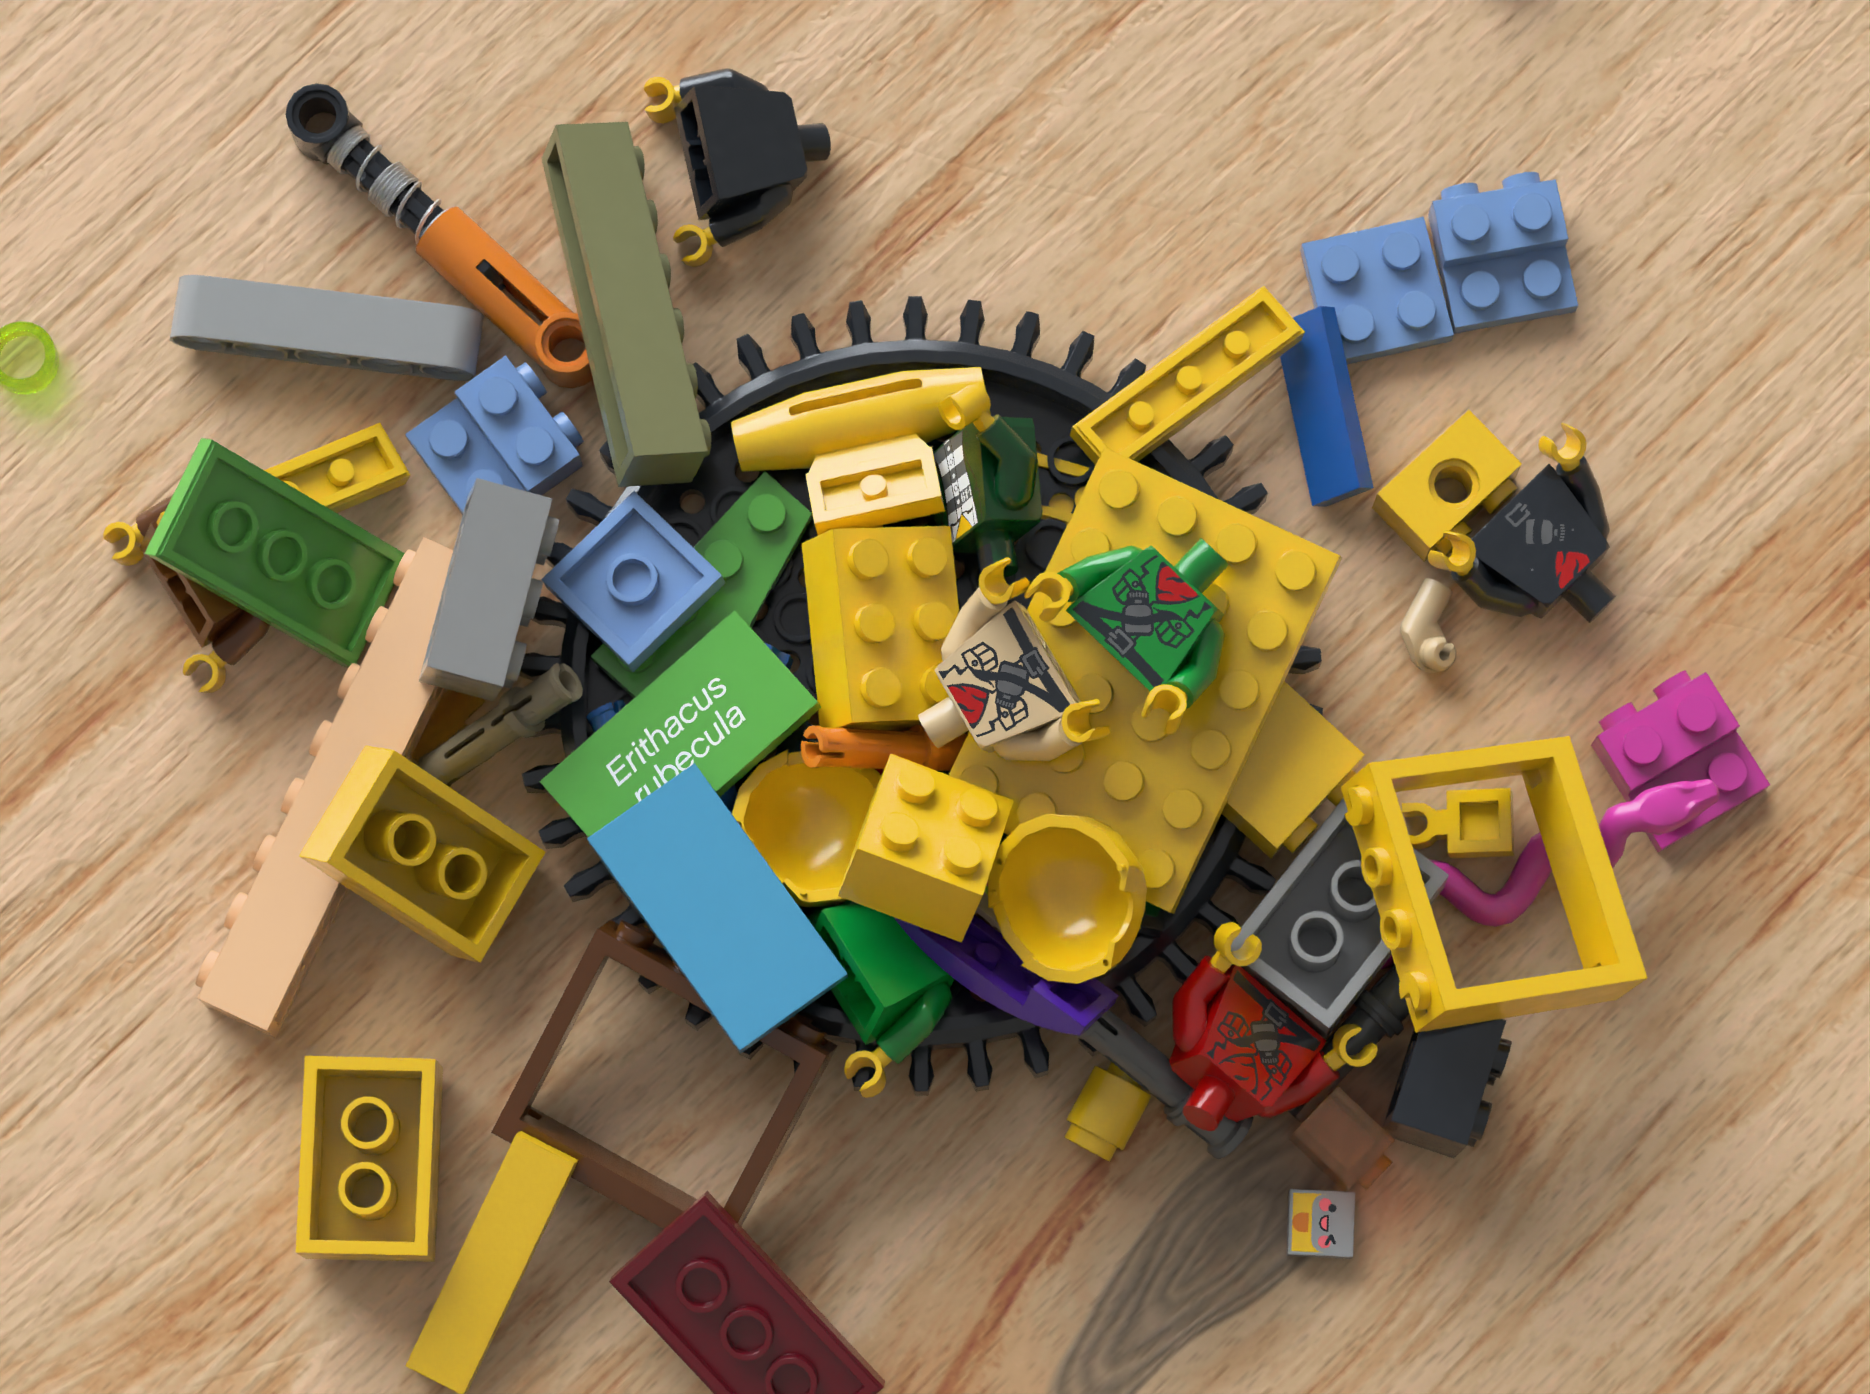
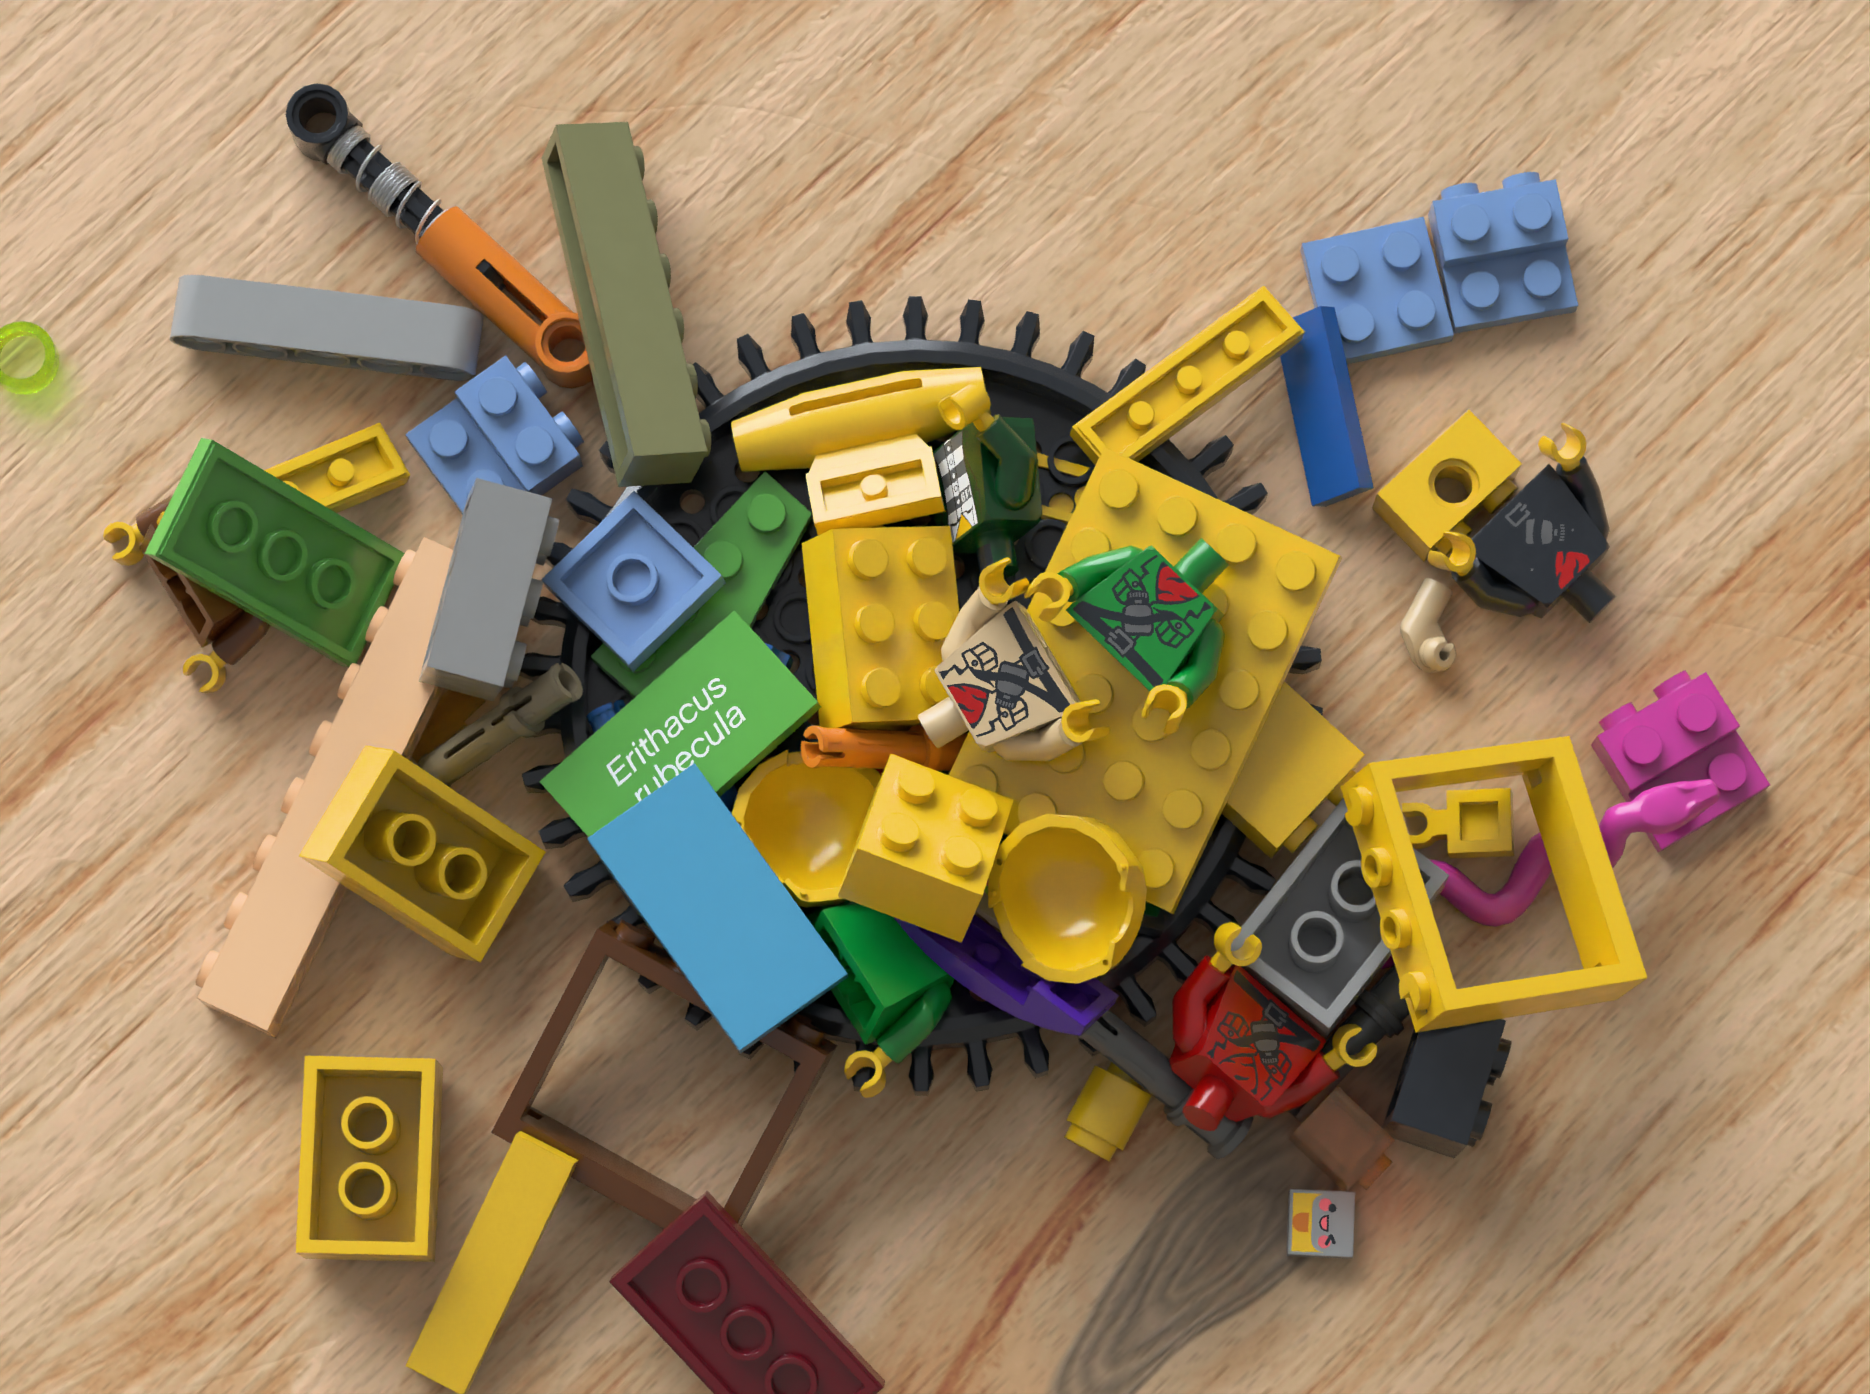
(738, 152): black torso -> none

